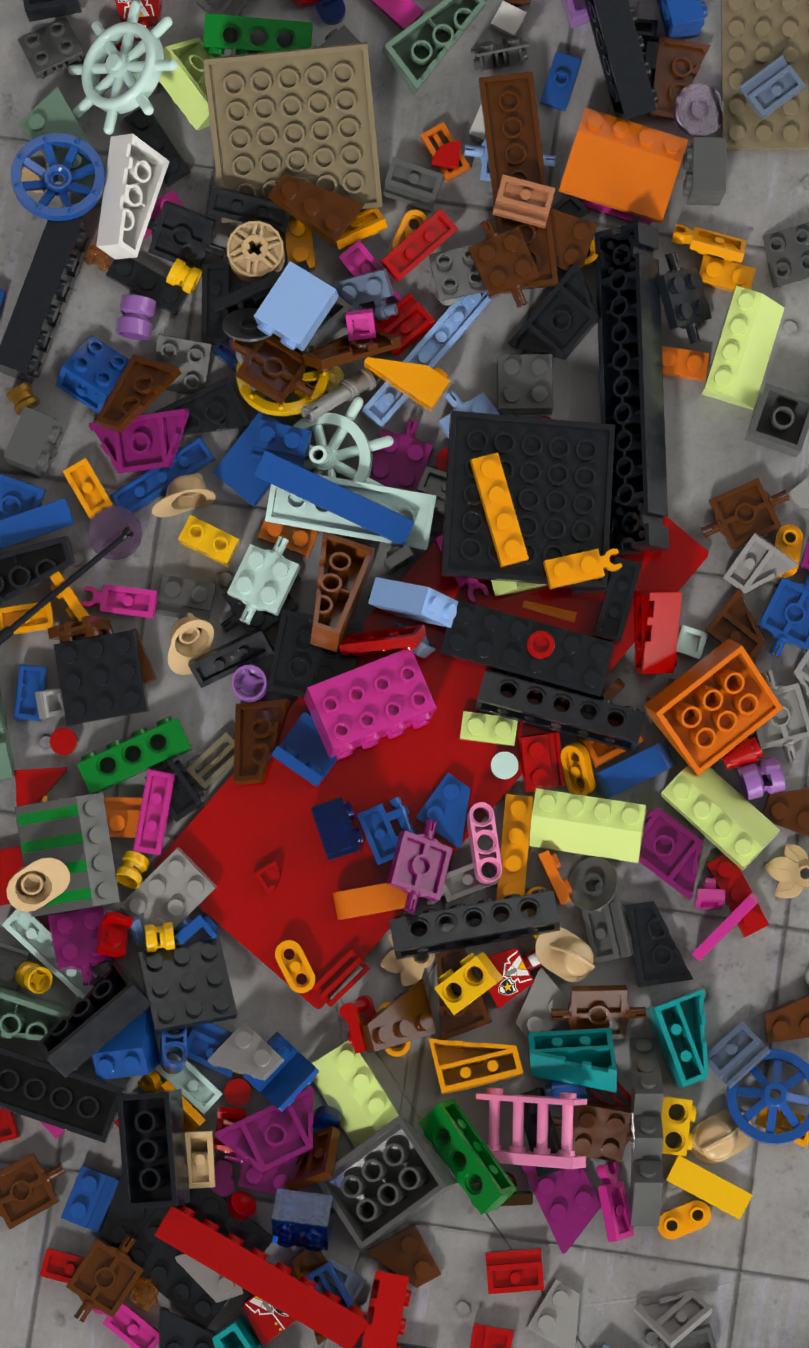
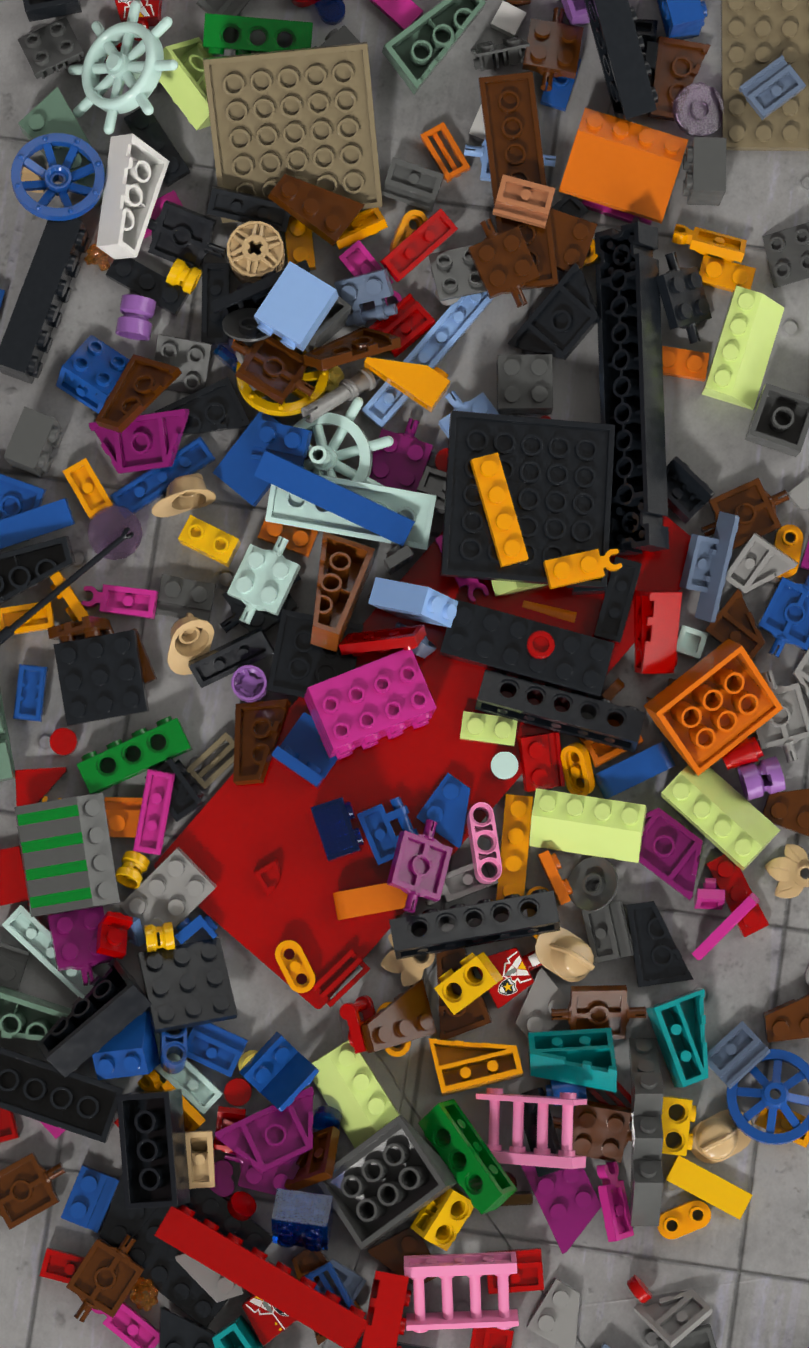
(22, 396): pearl gold wheel -> none
(33, 977): yellow wheel -> none
(37, 884): tan piece -> none
(49, 703): light grey tile -> none
(247, 1054): light grey wing -> none
(360, 324): dark pink tile -> none
(443, 1218): none -> yellow brick
(447, 156): red tile -> none
(470, 1265): none -> bright pink fence
(553, 48): none -> reddish brown plate
(639, 1289): none -> red tile
(685, 490): none -> black bracket
(708, 565): none -> sand blue bracket

